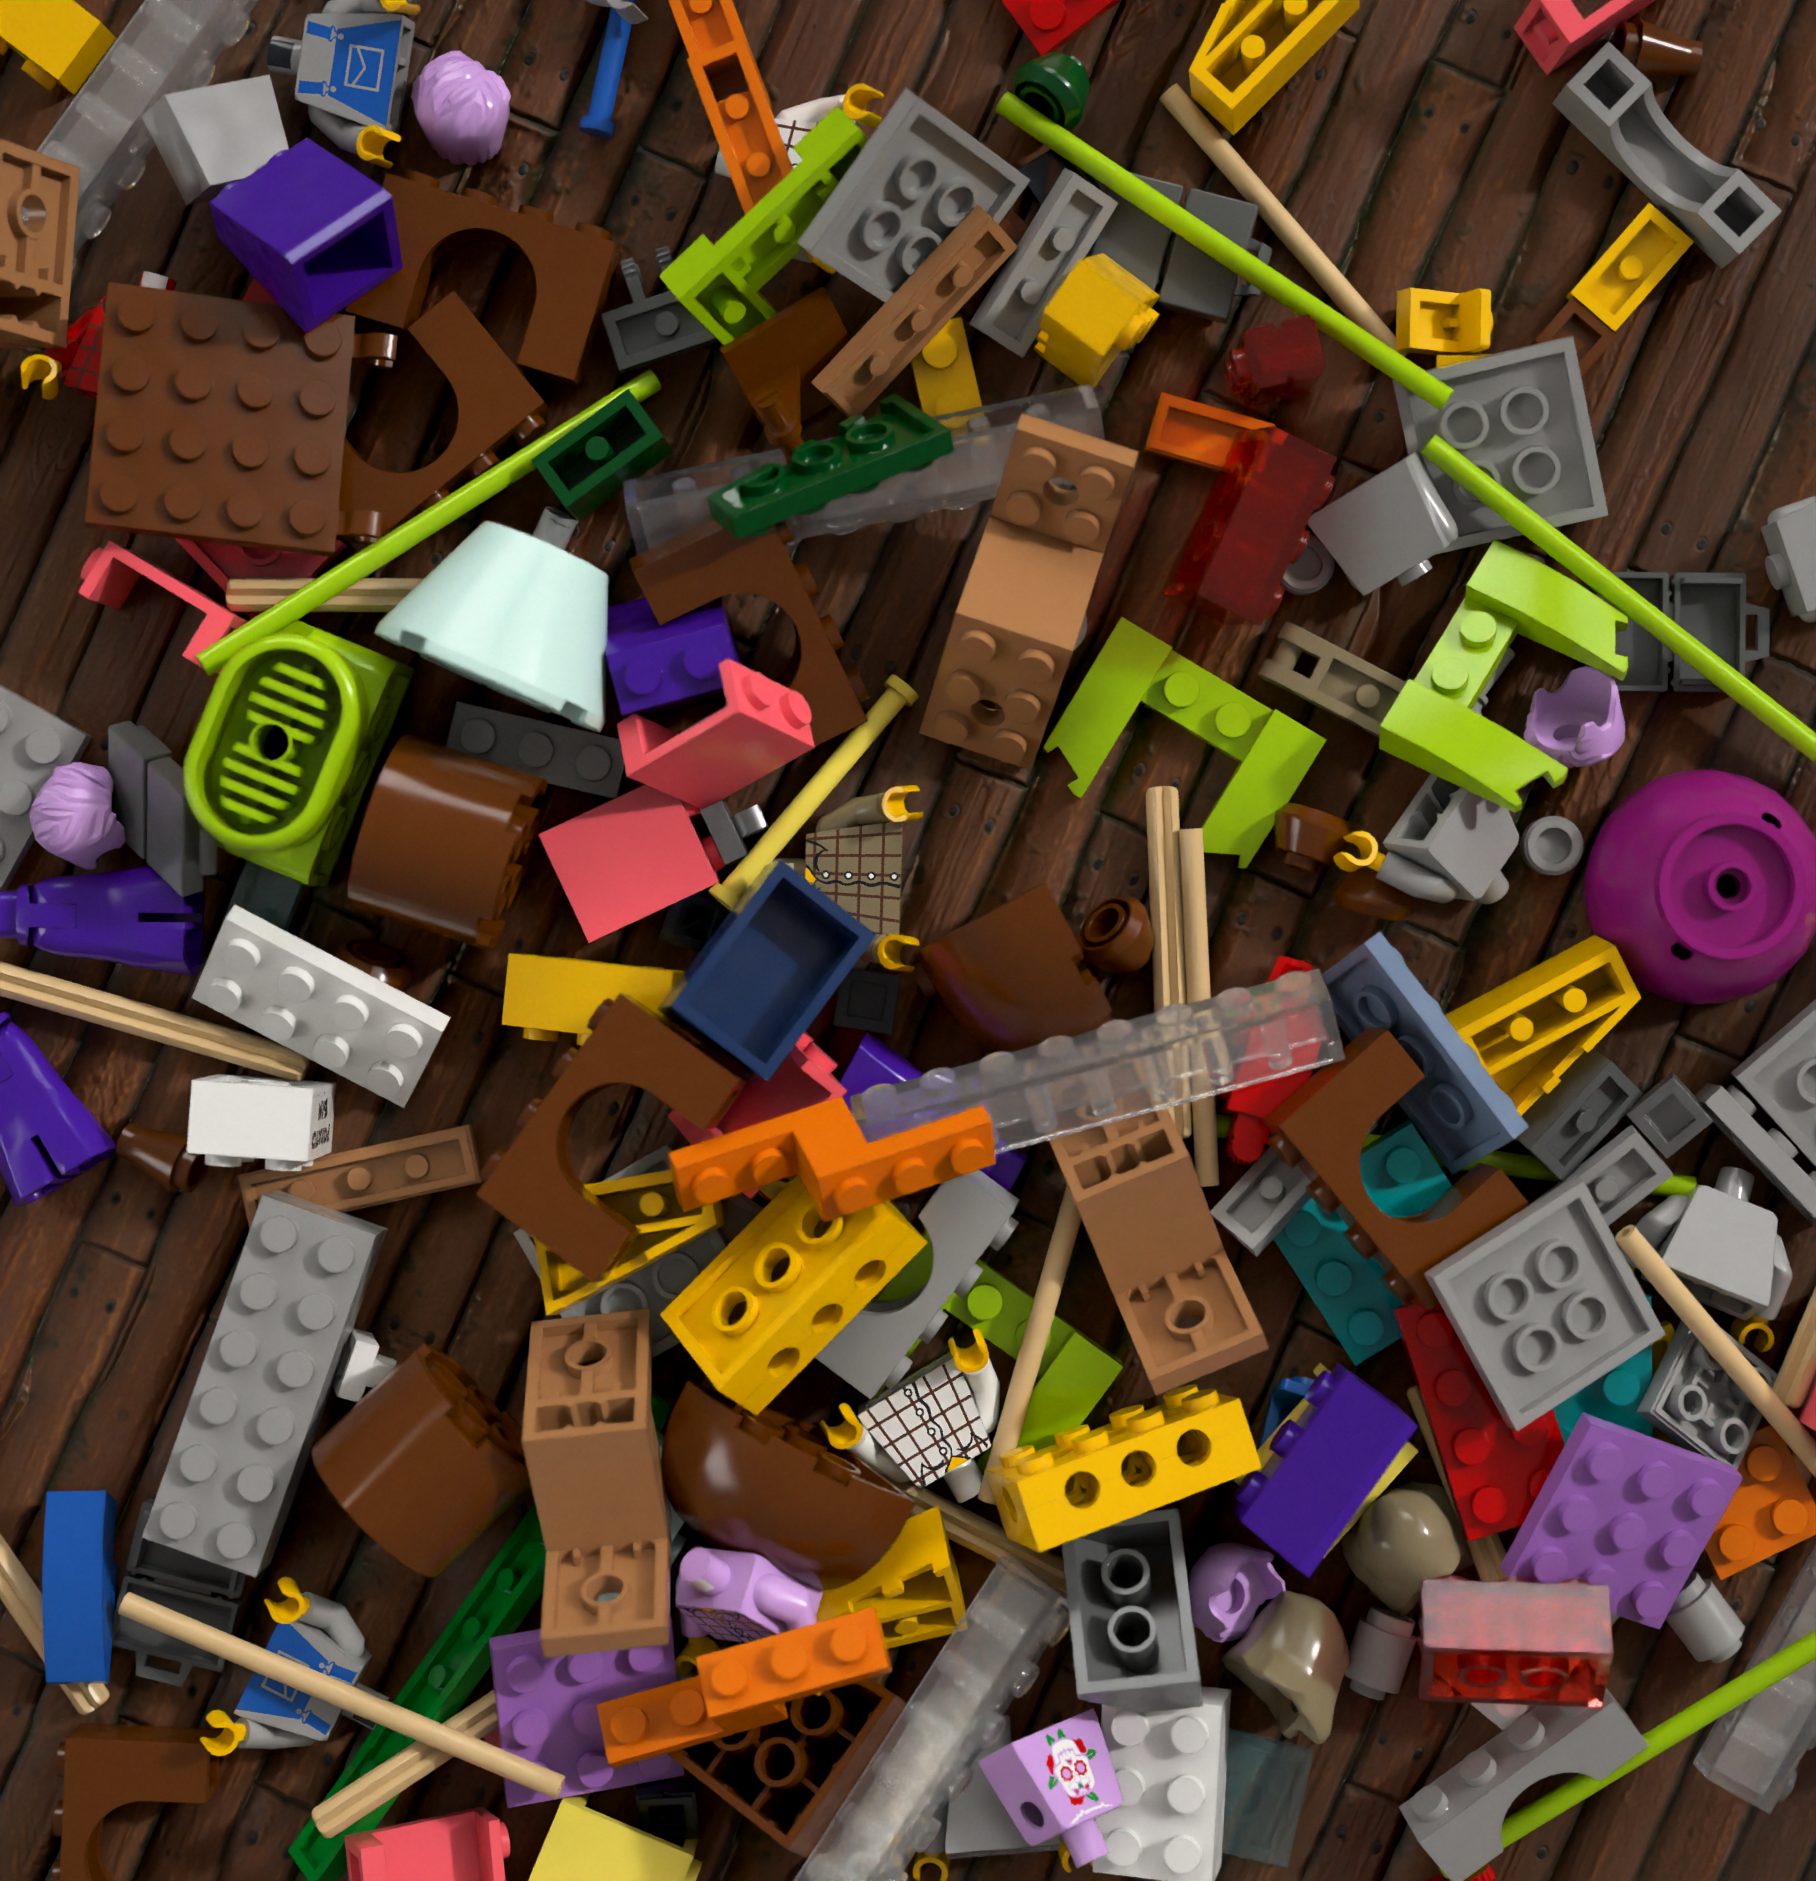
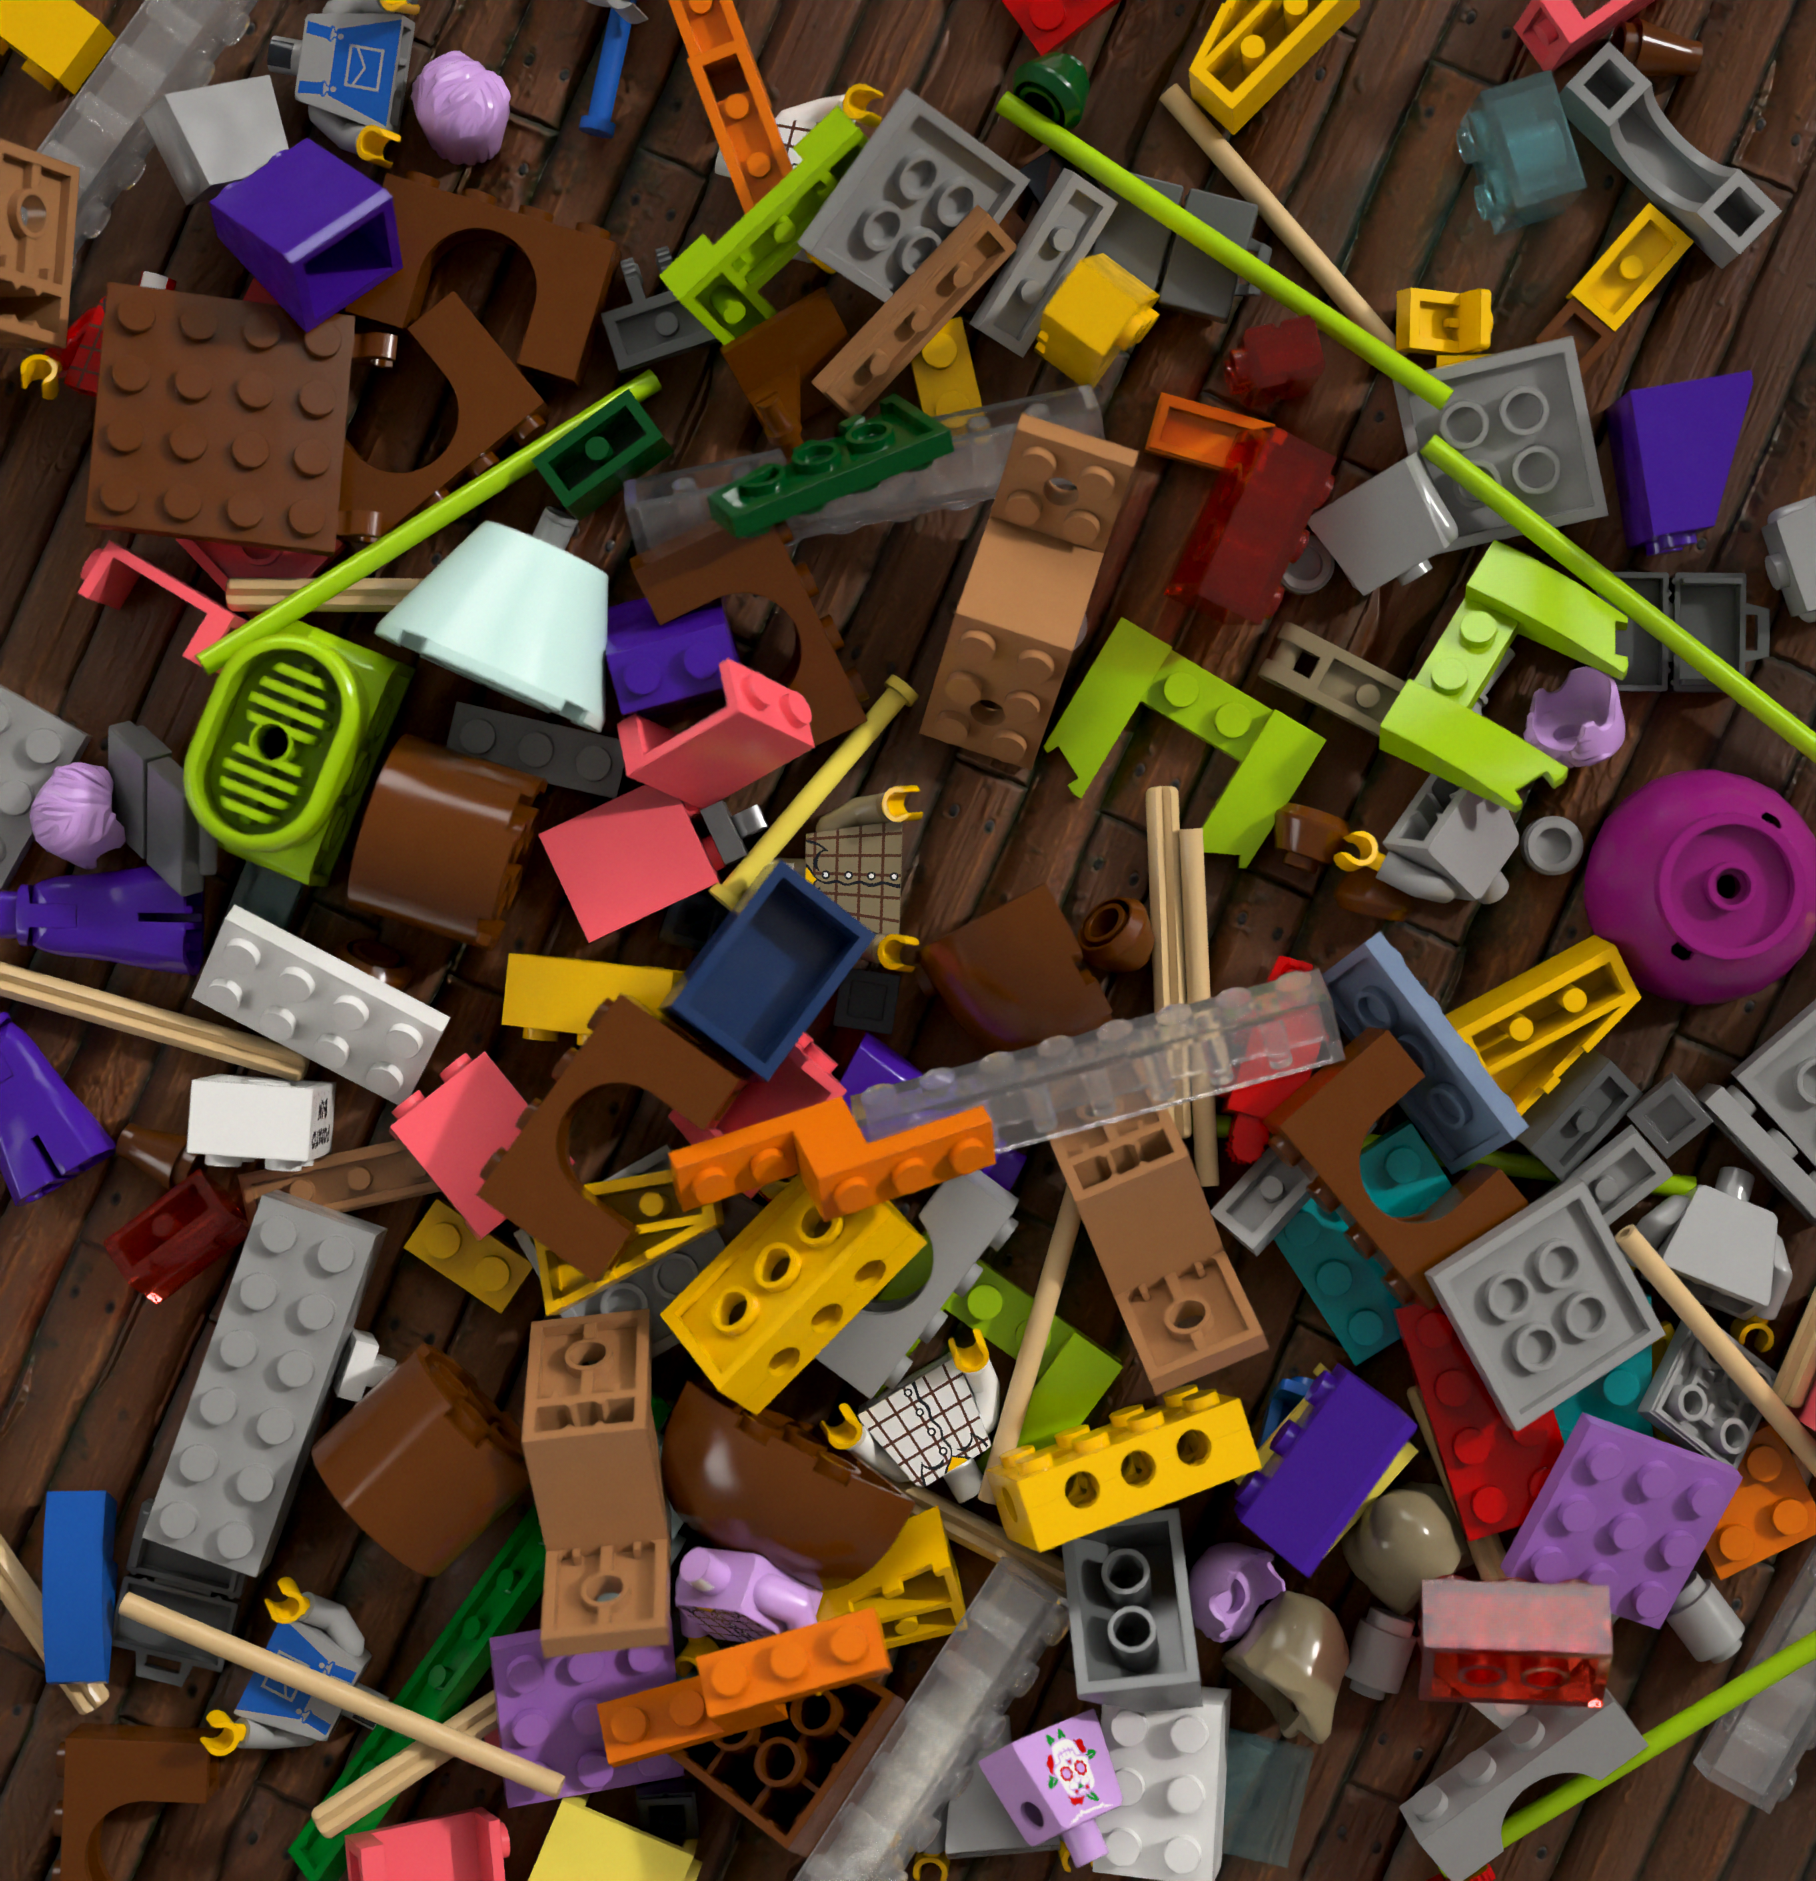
(177, 1237): none -> clear red brick
(459, 1131): none -> coral panel
(484, 1268): none -> yellow plate
(1520, 153): none -> clear light blue brick
(1675, 457): none -> dark purple slope

